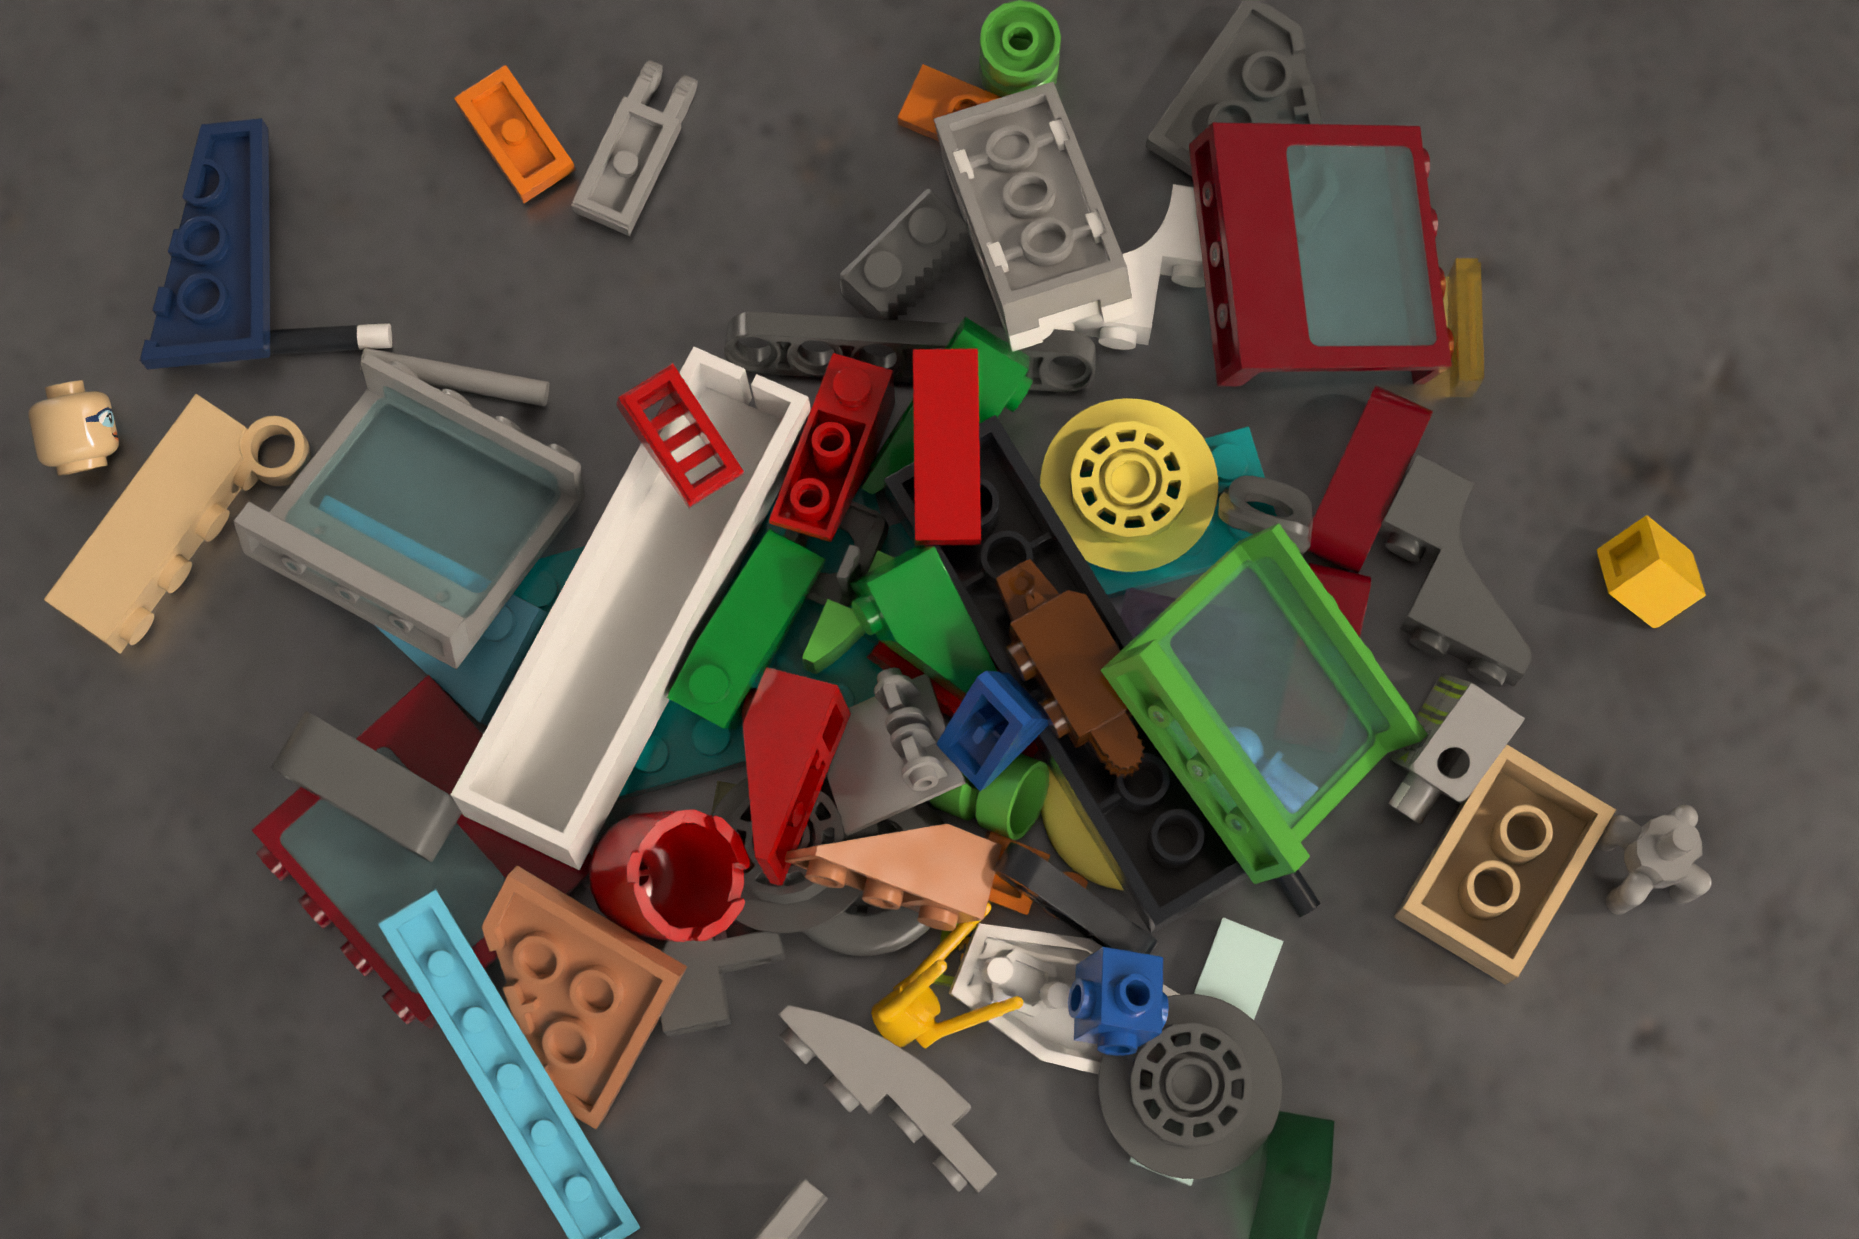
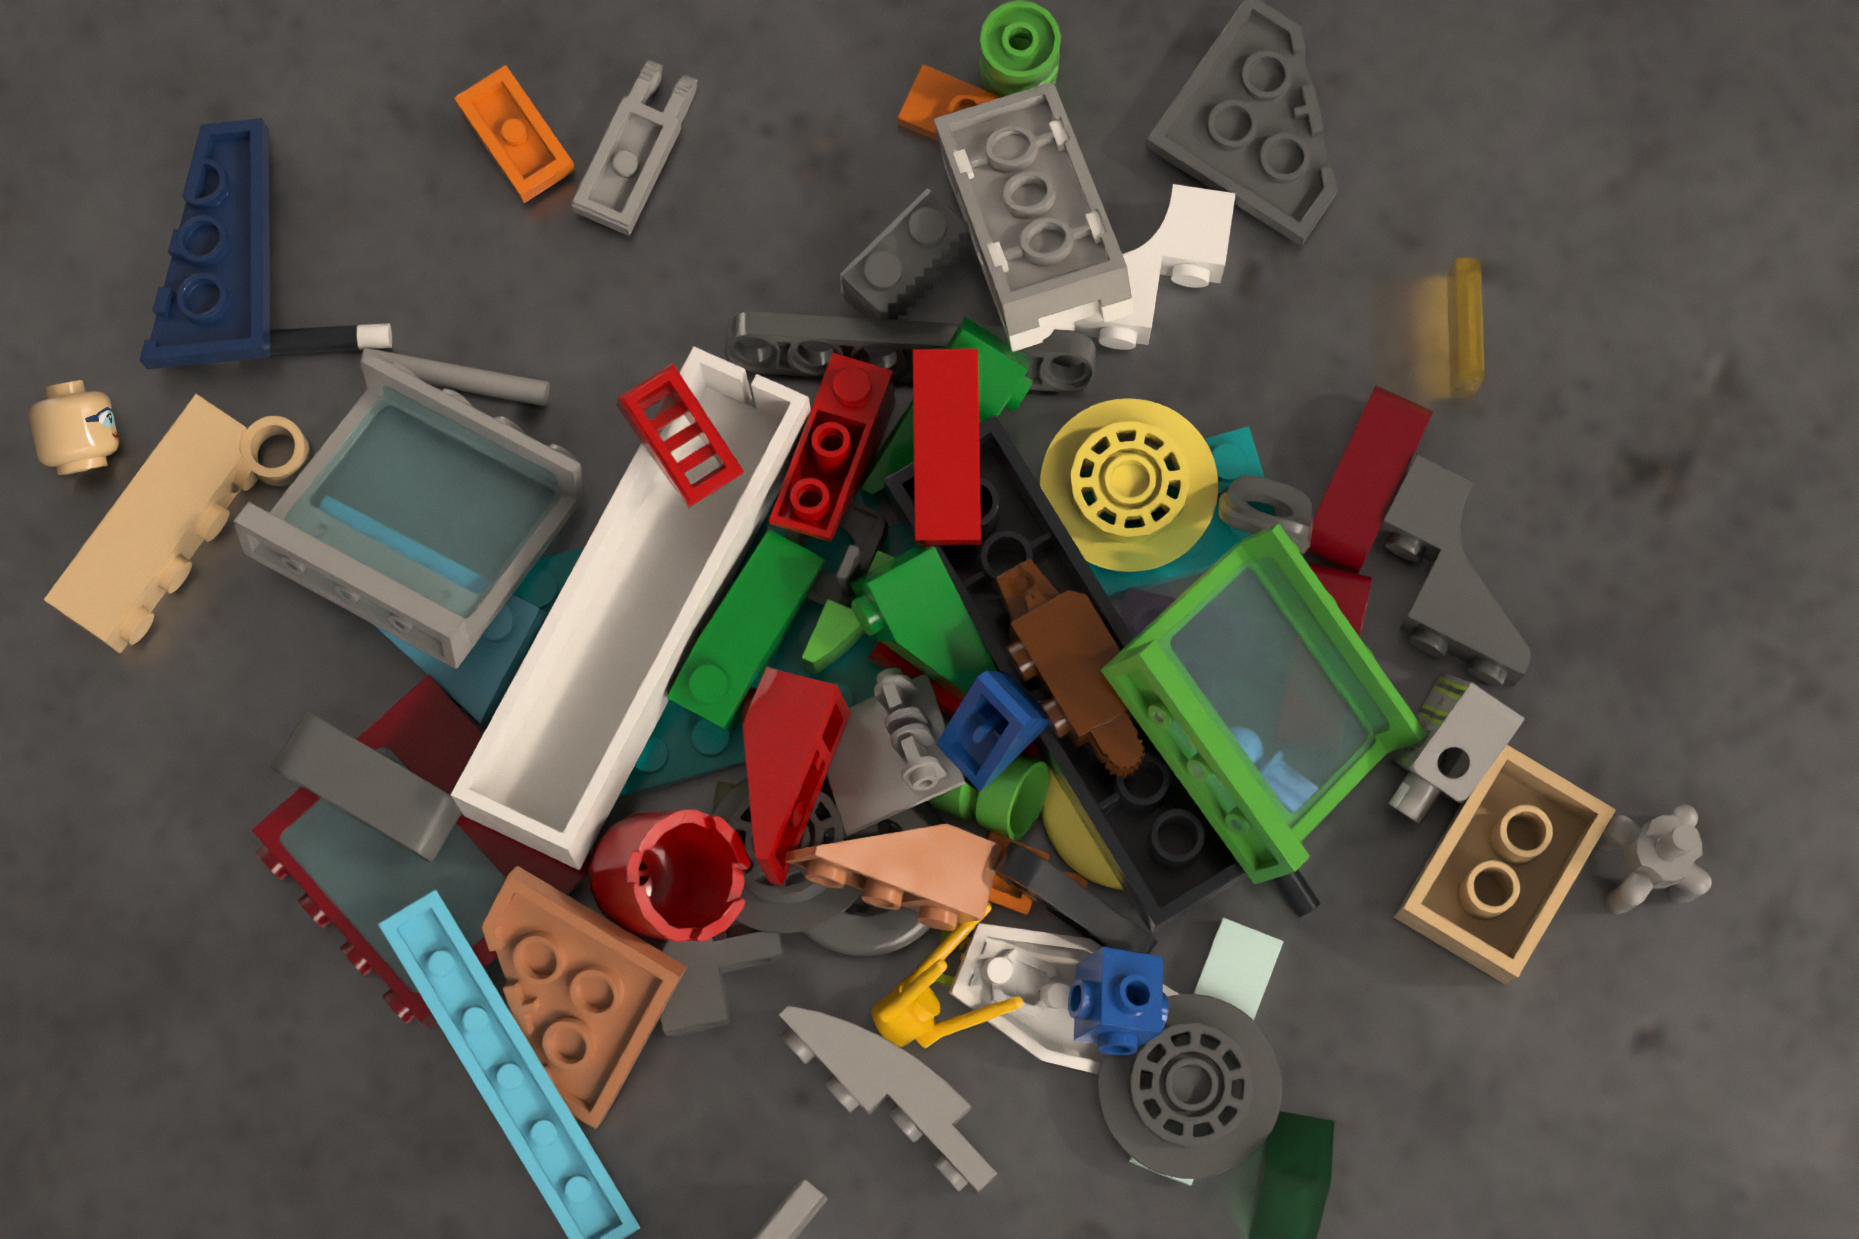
(1319, 250): panel -> none
(1650, 572): yellow panel -> none

